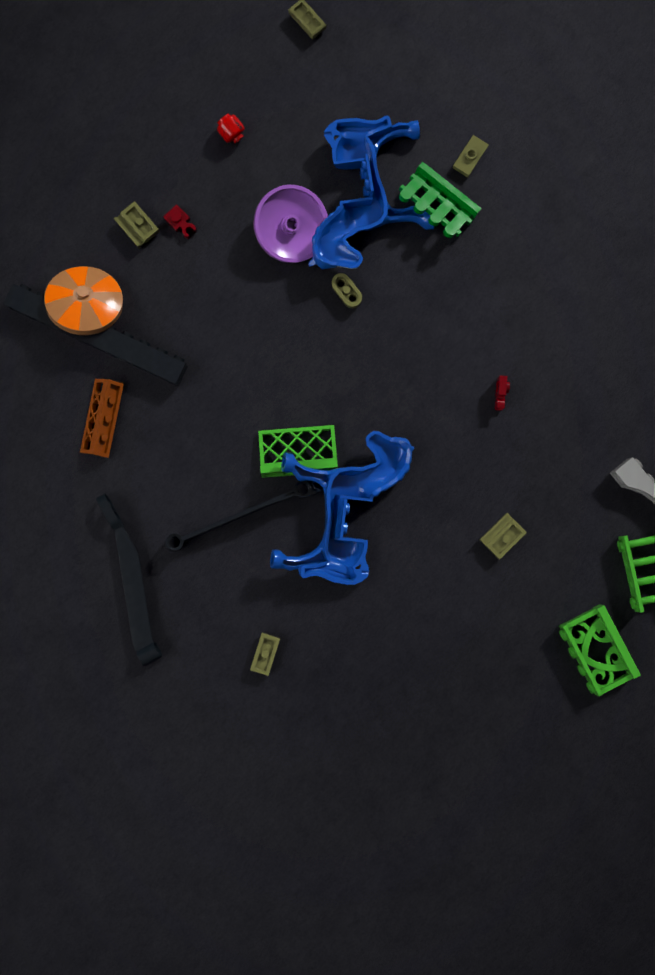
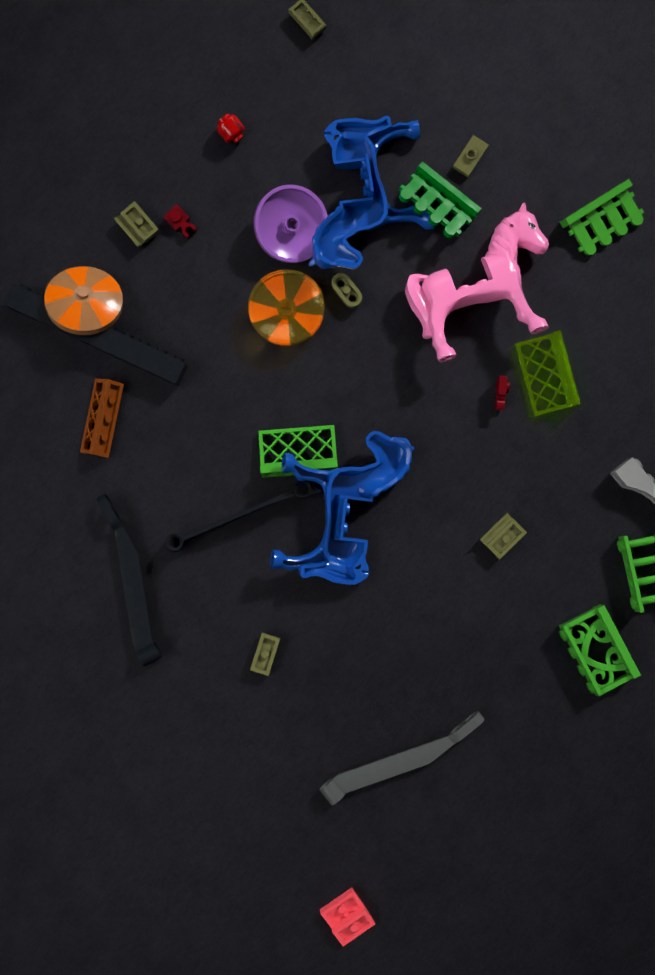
(286, 307): none -> clear yellow dish
(347, 916): none -> coral slope
(398, 763): none -> dark grey piece
(439, 296): none -> bright pink animal
(564, 369): none -> clear neon green fence
(594, 219): none -> bright green fence

